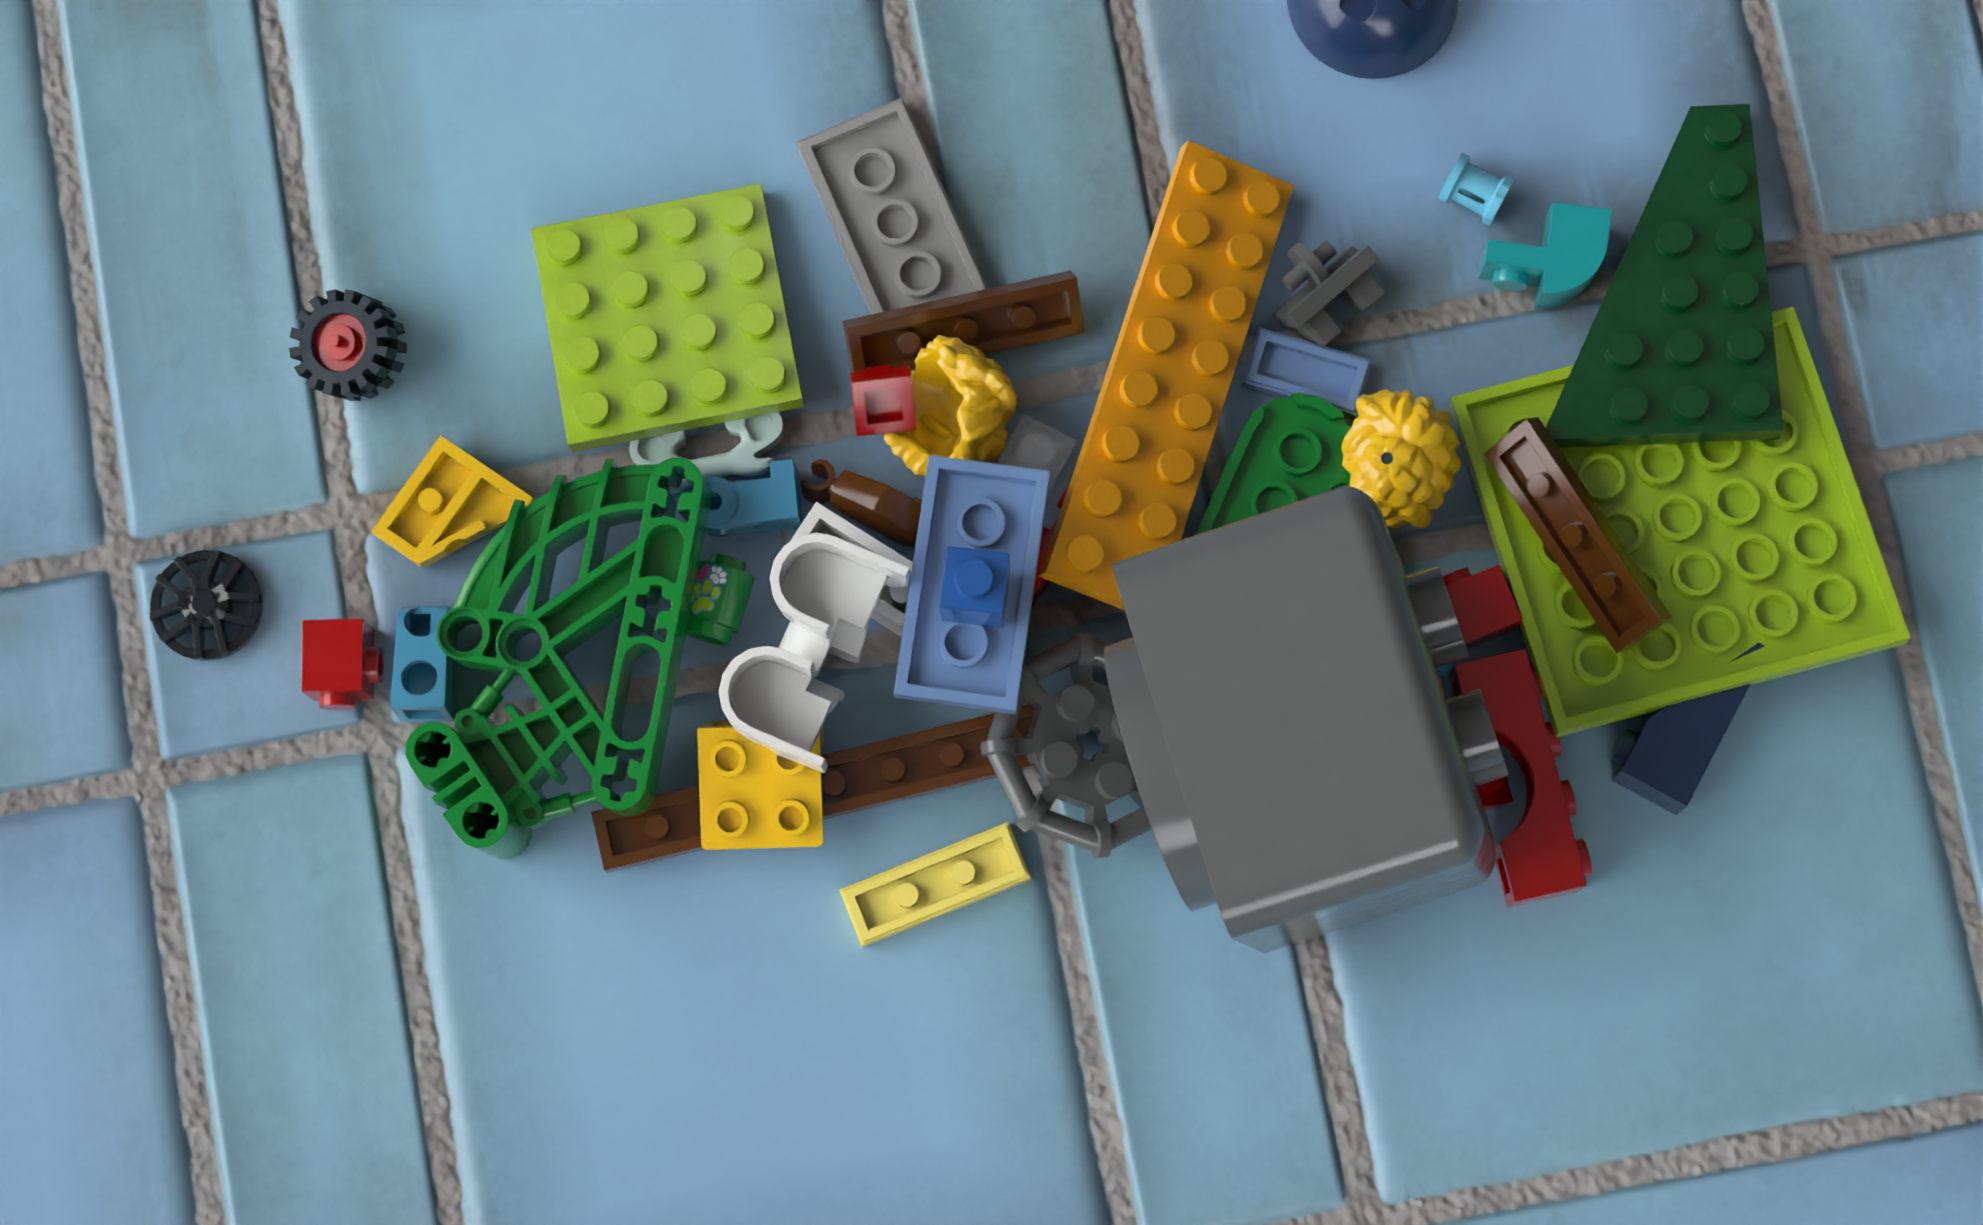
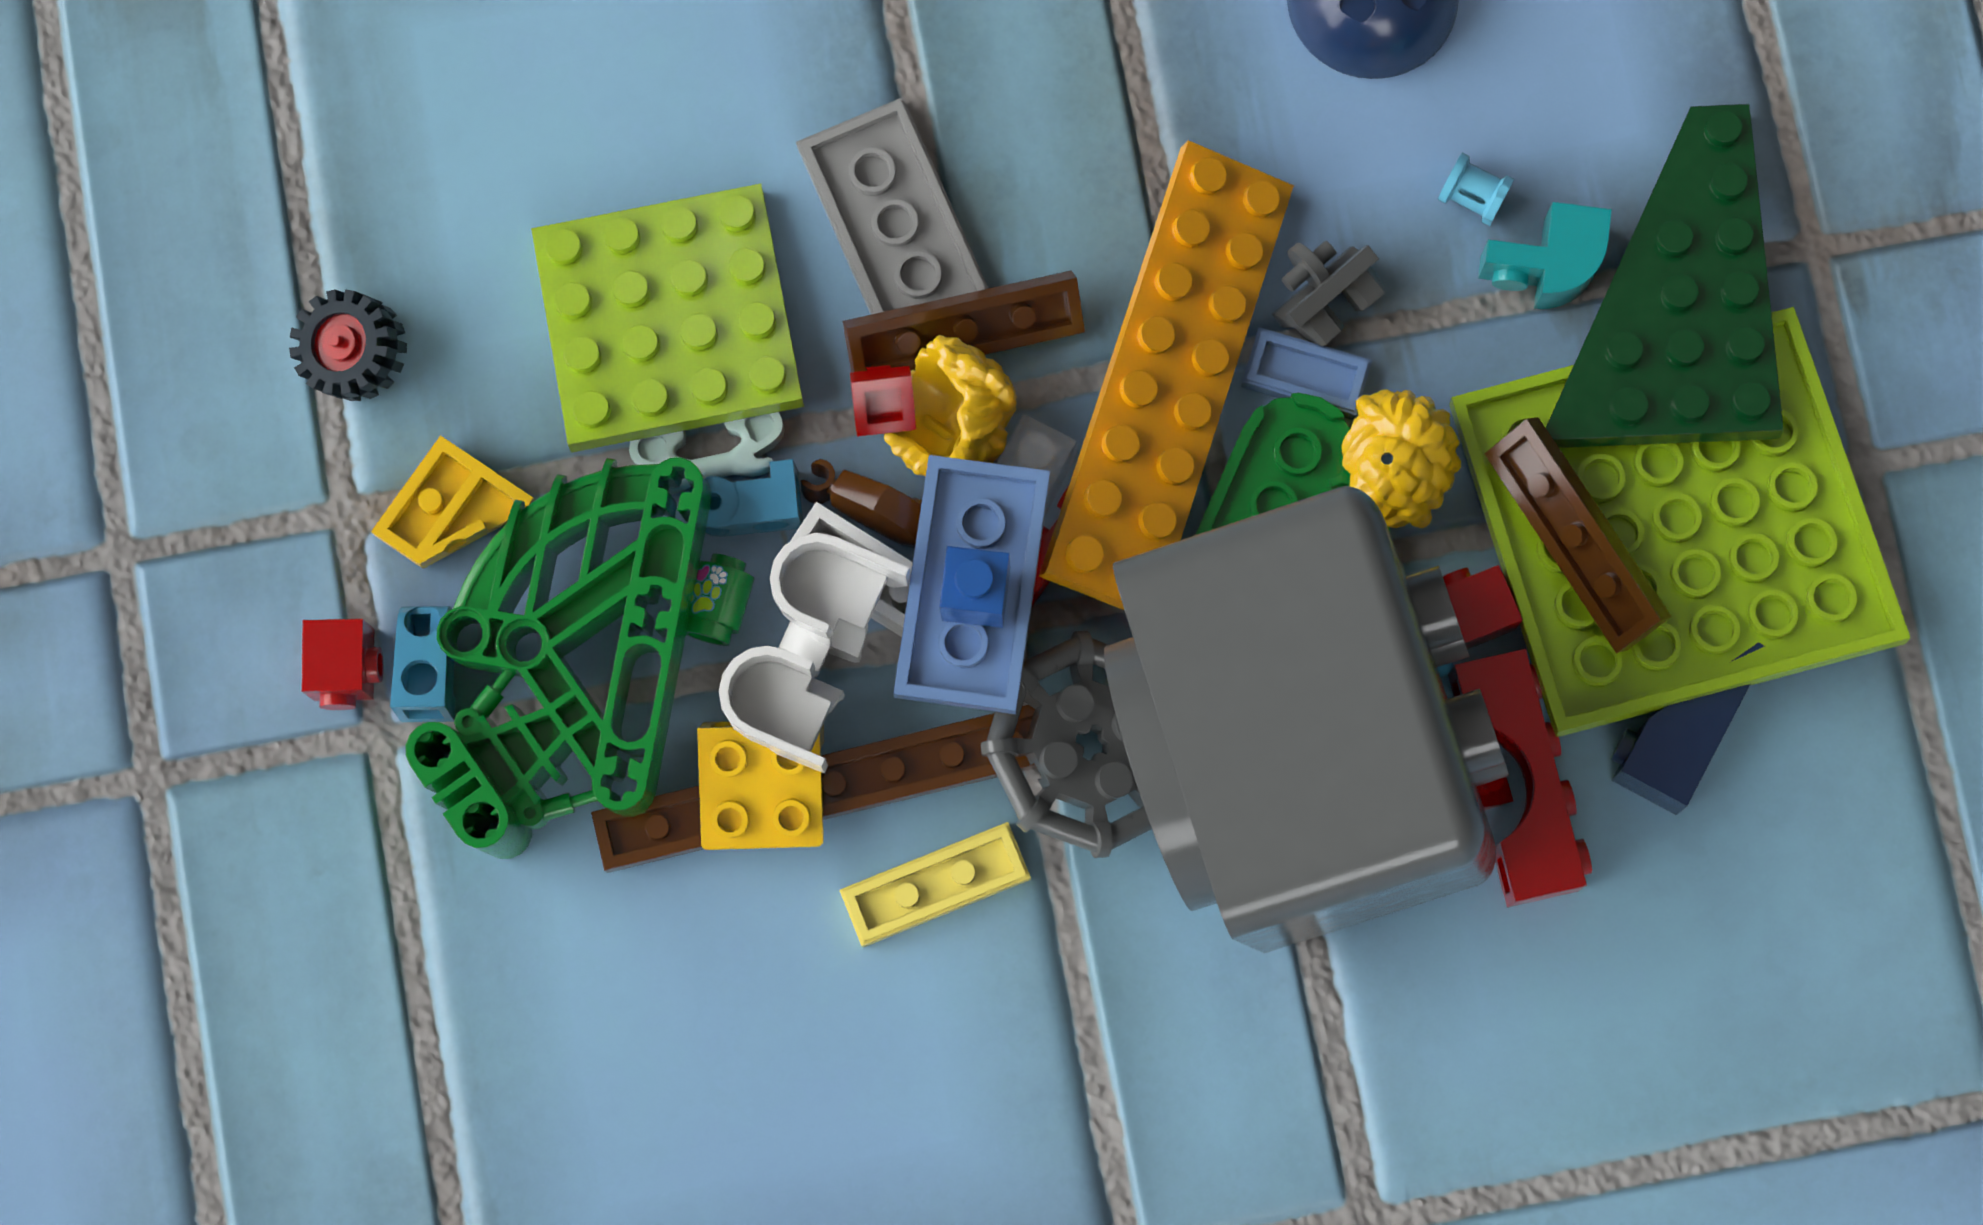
(206, 605): black wheel -> none

